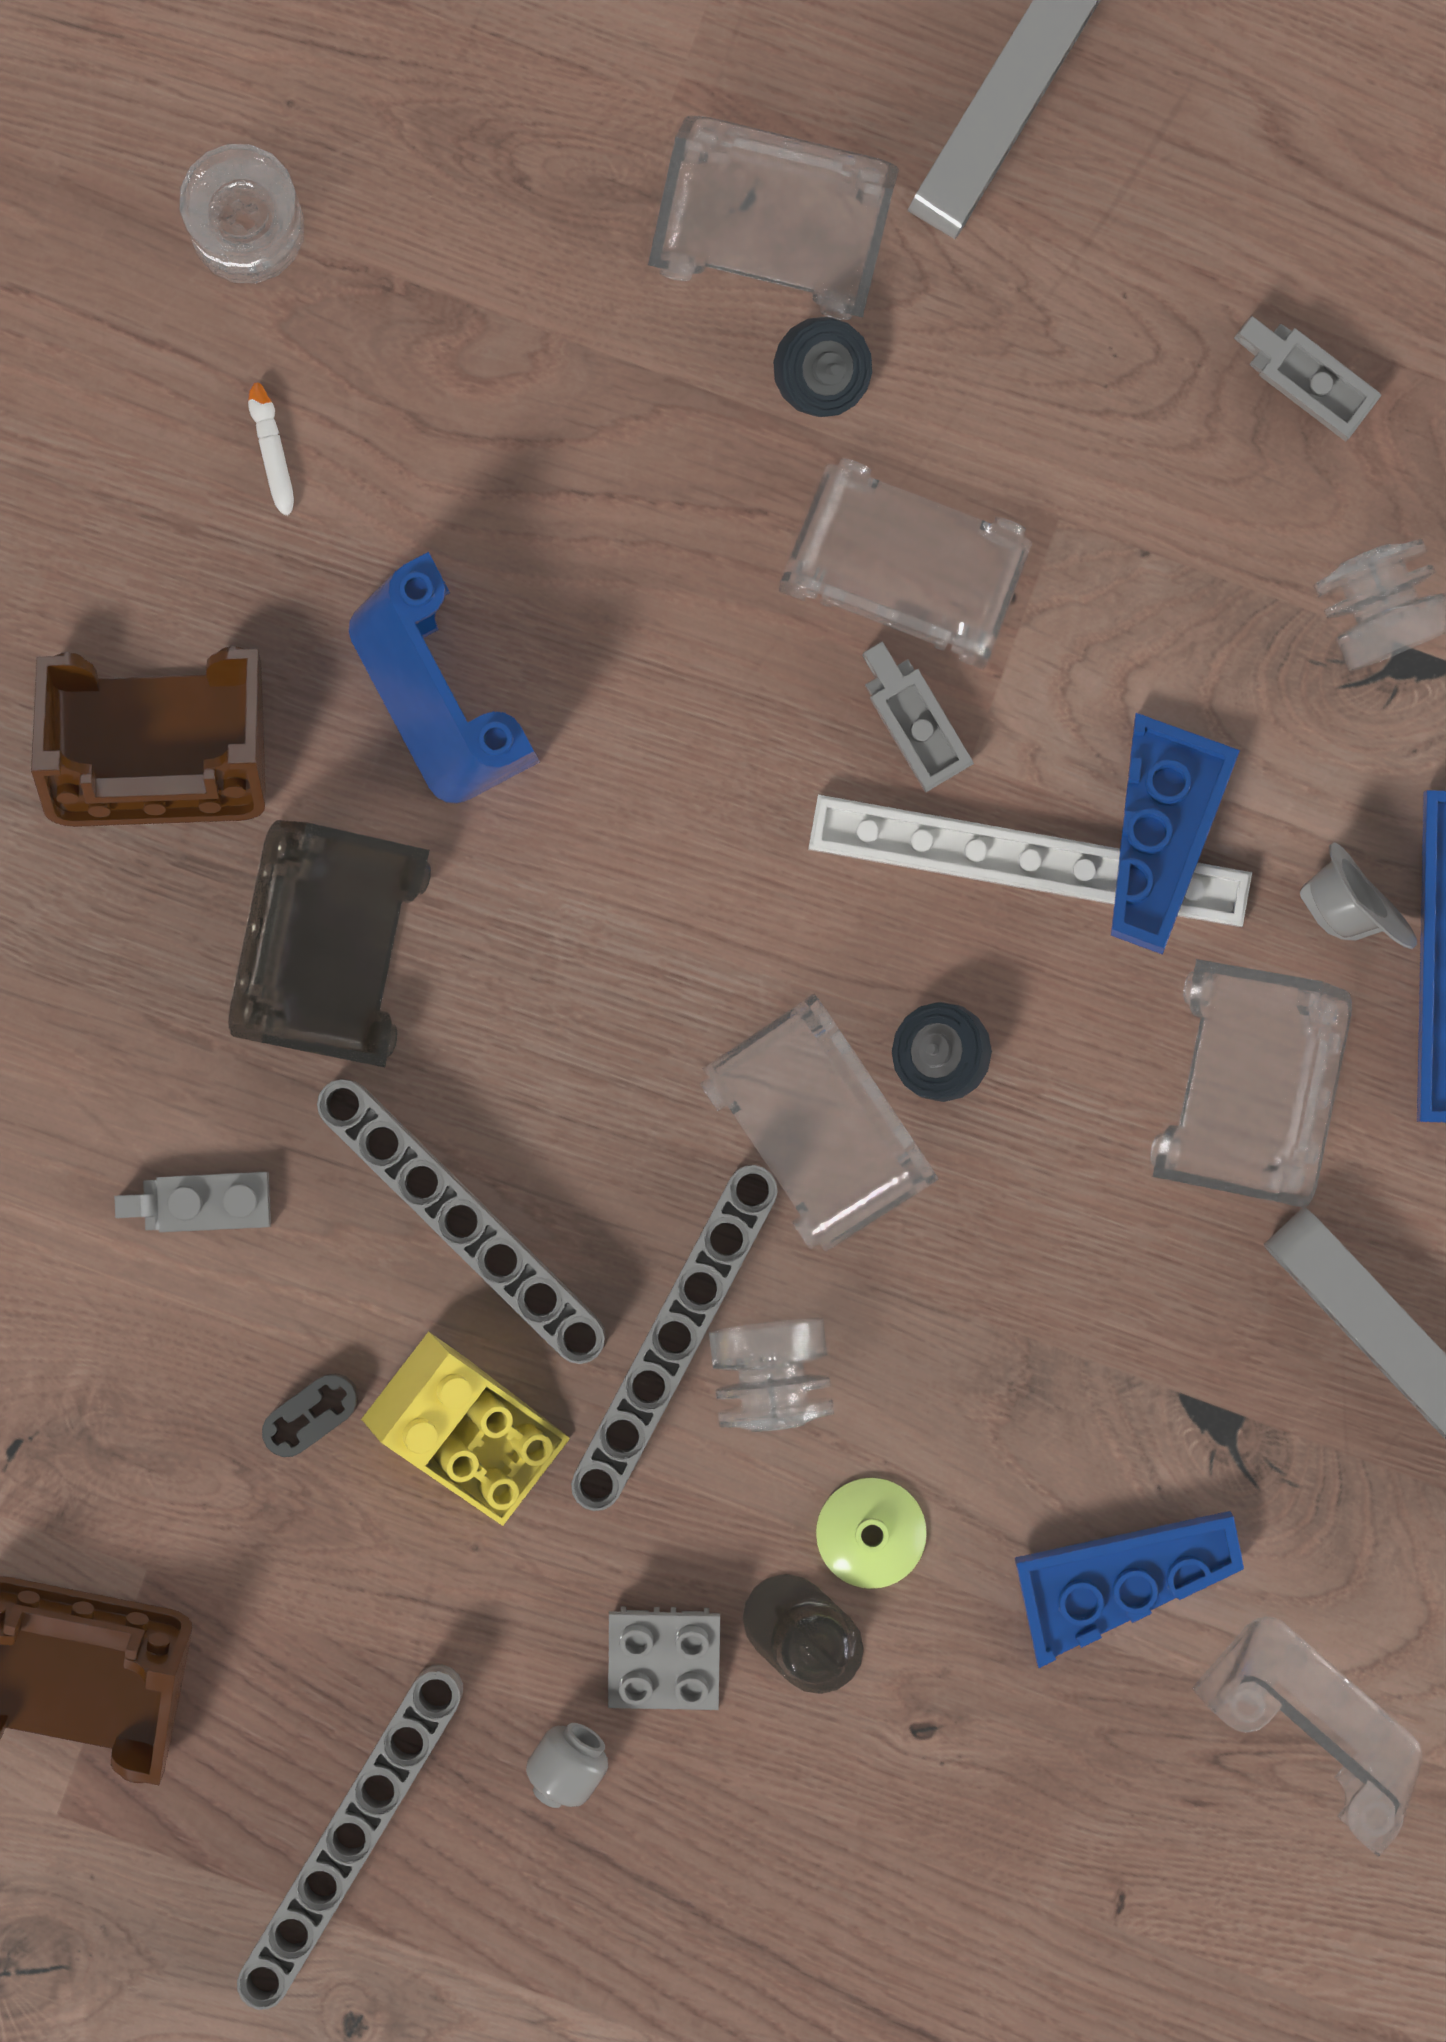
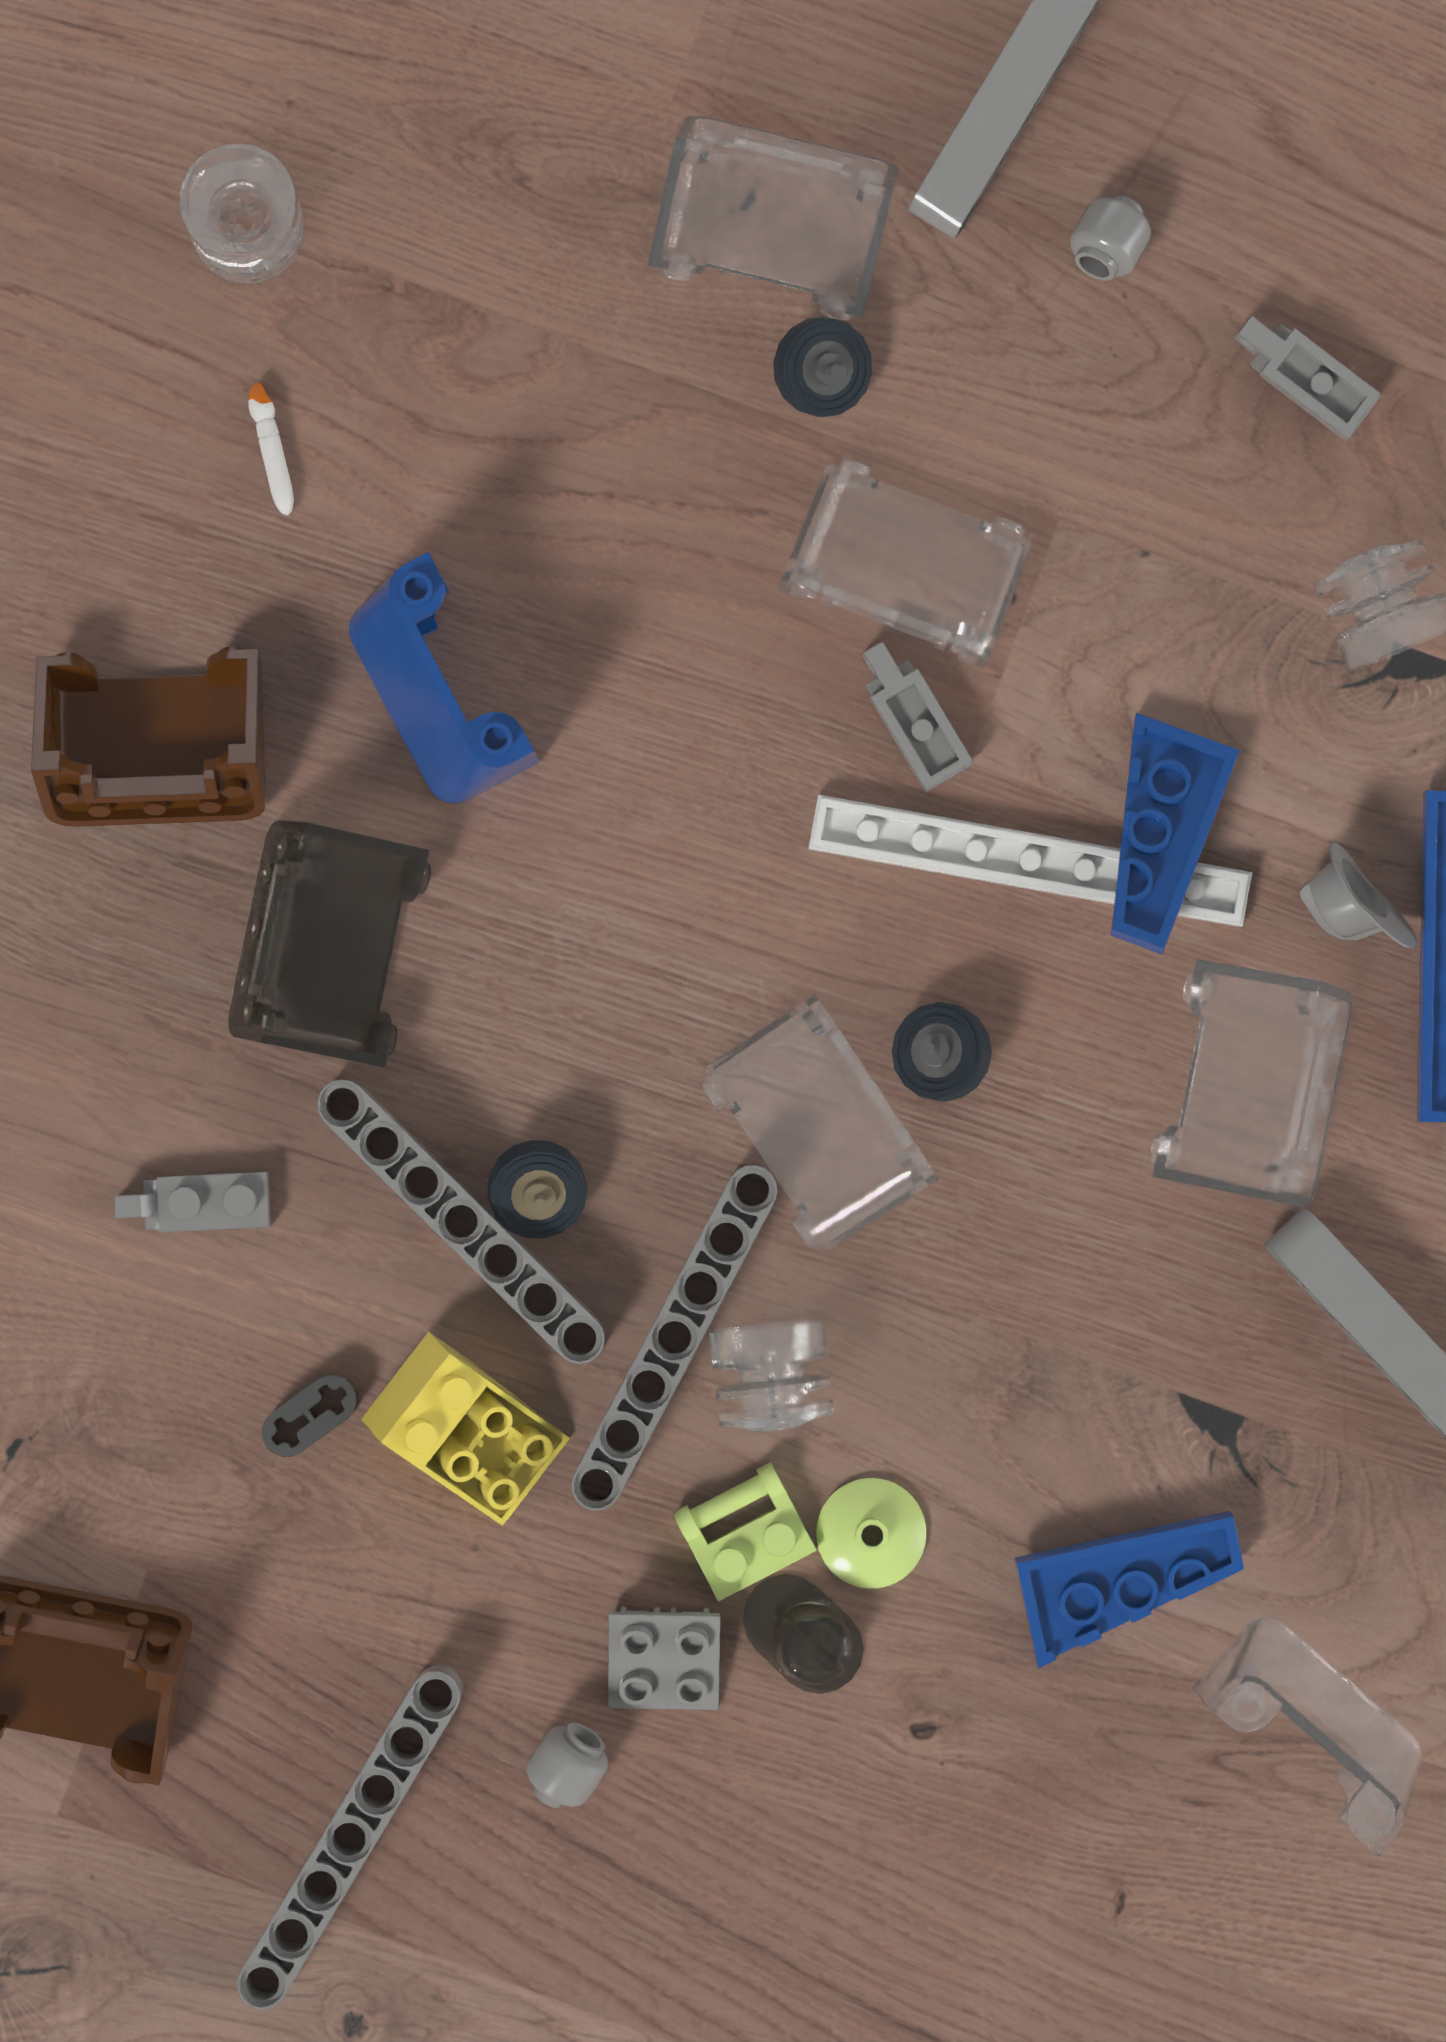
(537, 1189): none -> black wheel
(753, 1548): none -> yellowish green plate
(1110, 237): none -> light grey head

